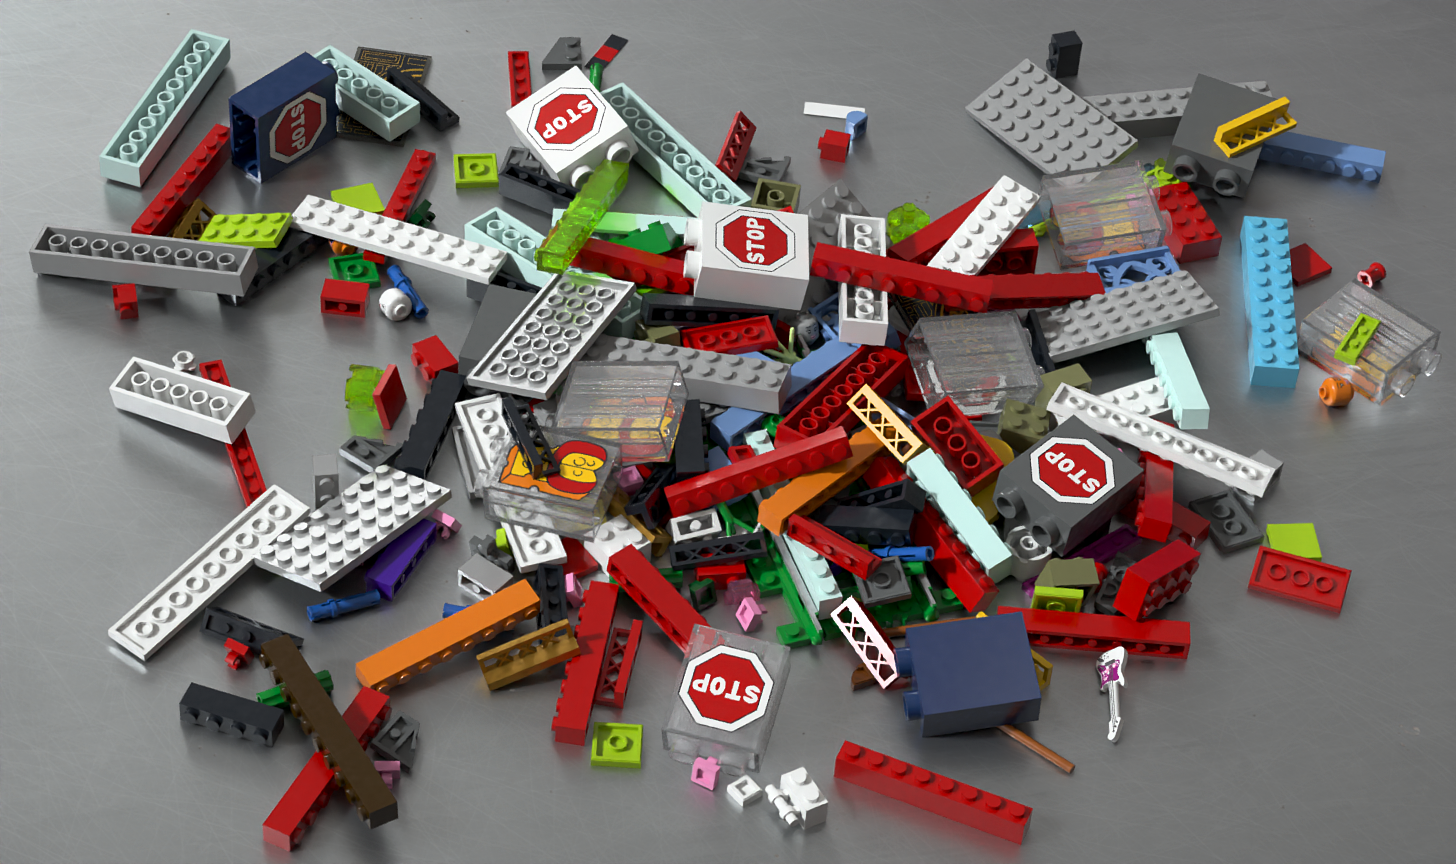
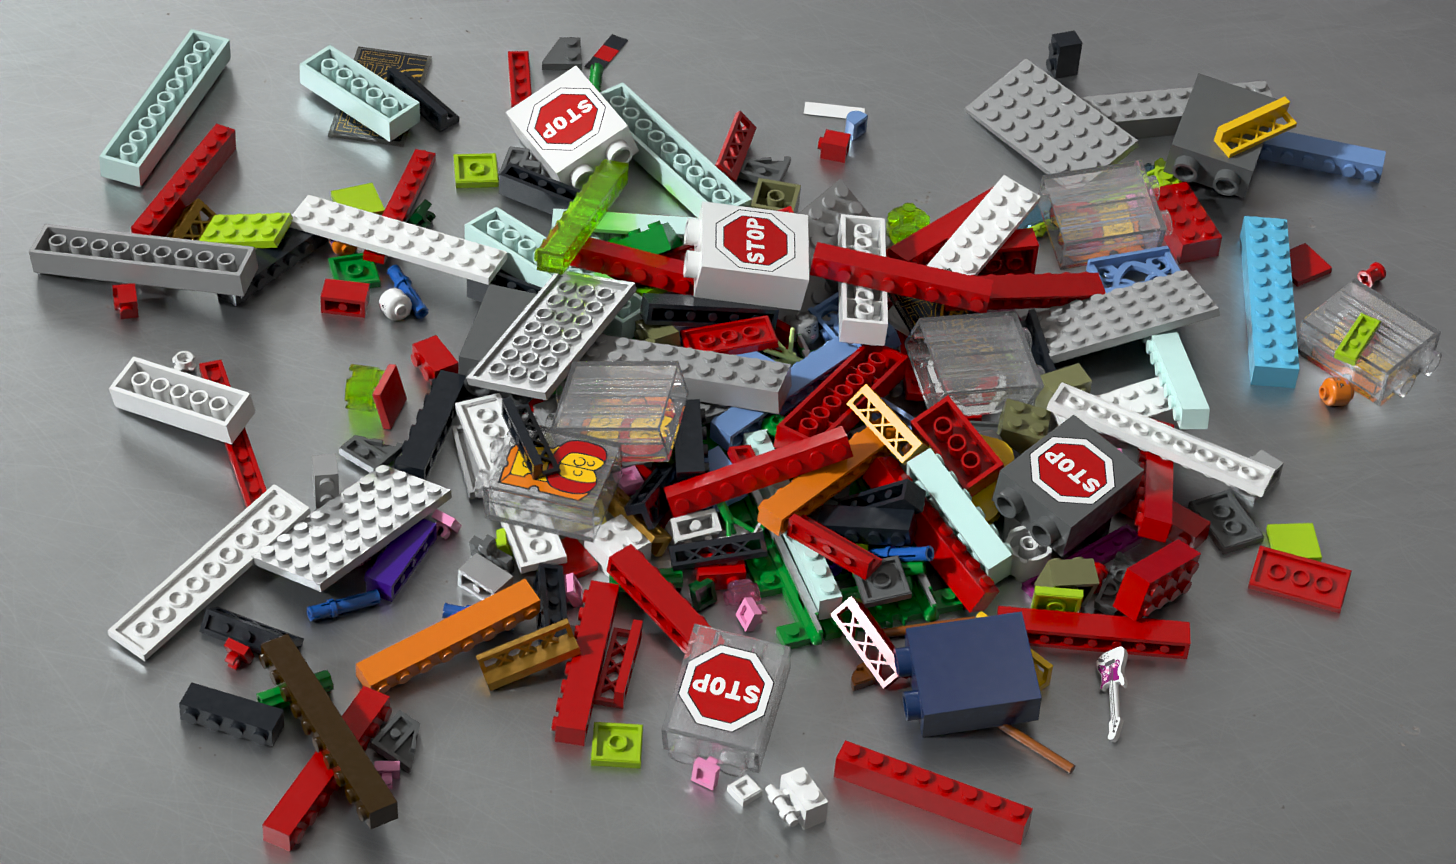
(283, 117): dark blue brick -> none

